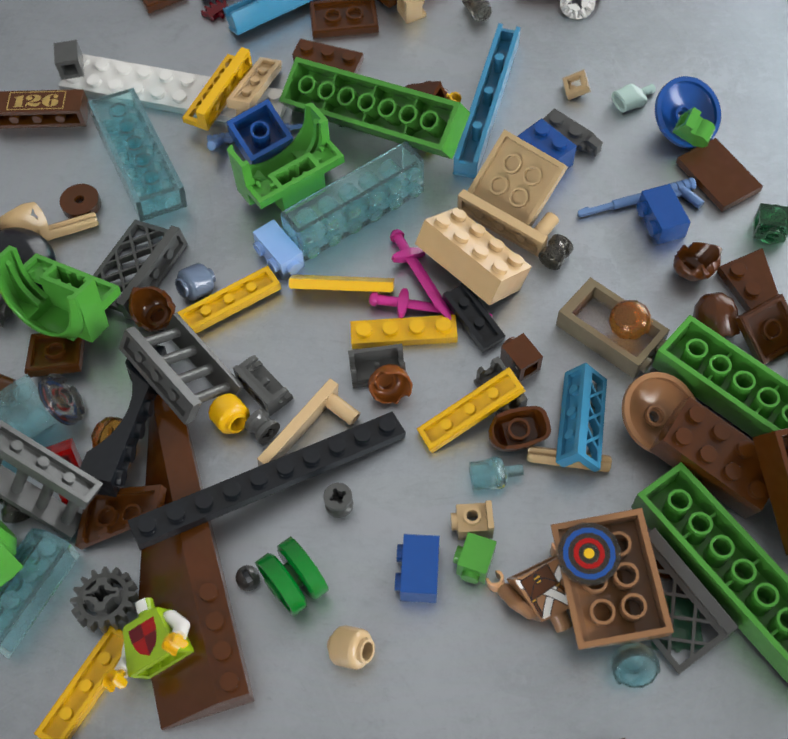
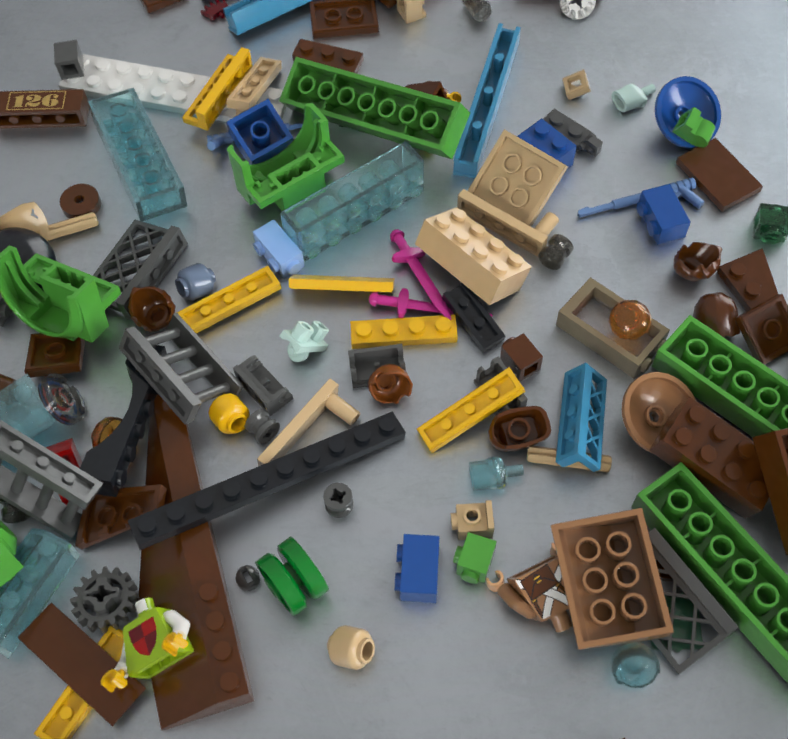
(79, 662): none -> reddish brown sticker
(305, 339): none -> light aqua hips
(588, 554): tile -> none

